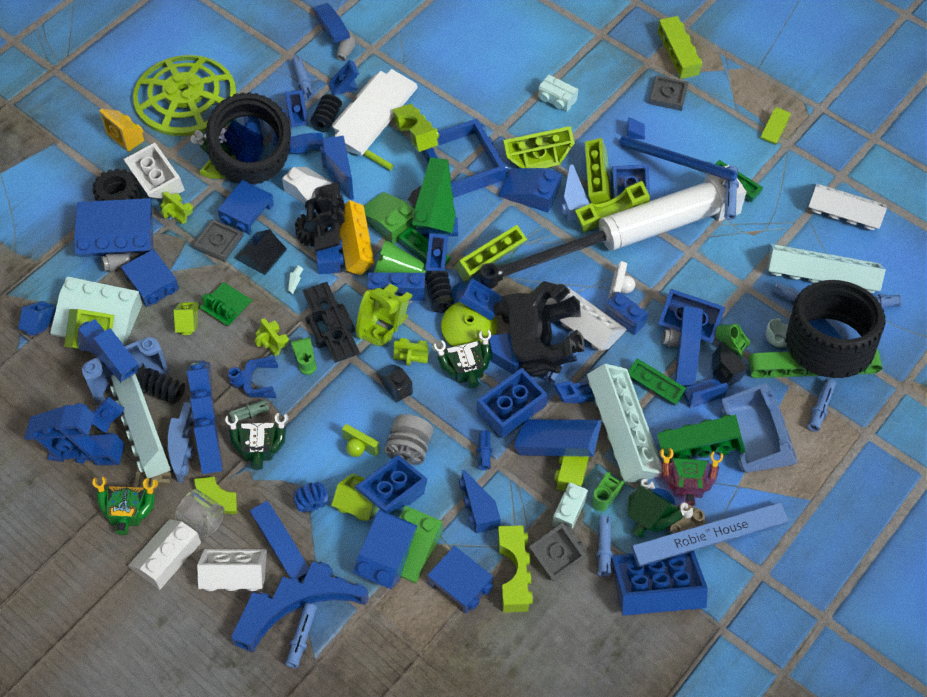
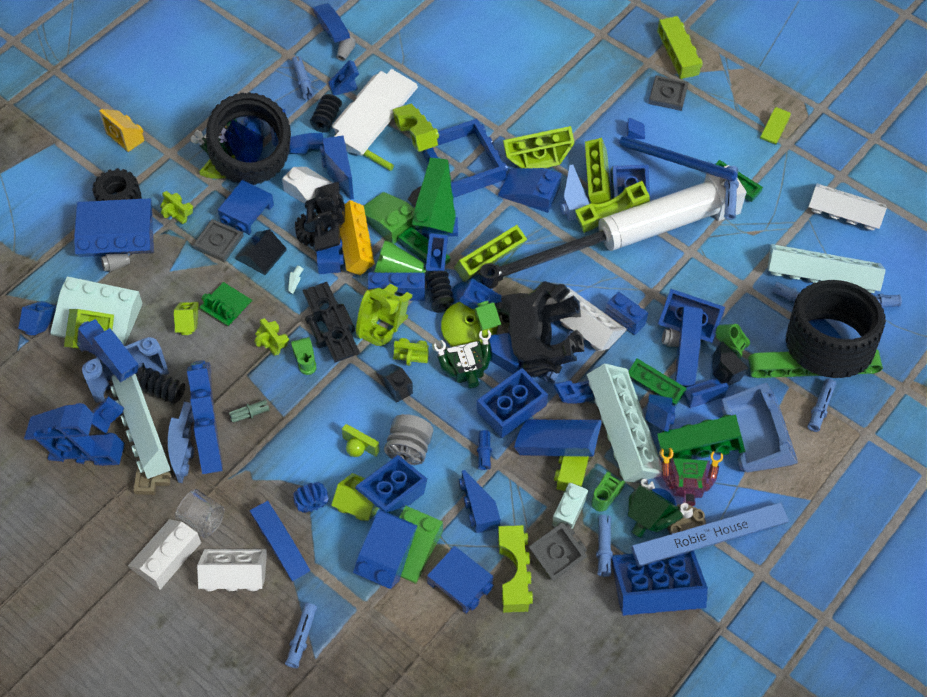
(125, 504): torso -> none
(150, 277): blue panel -> none
(154, 172): white slope -> none
(181, 99): lime dish -> none
(211, 489): lime tile -> none
(243, 378): blue piece -> none
(258, 440): torso -> none
(290, 595): blue arch -> none
(296, 107): blue slope -> none
(487, 315): none -> bright green brick
(557, 93): light aqua brick -> none
(620, 281): white tile -> none
(660, 411): none -> blue slope
(776, 333): light aqua hair -> none

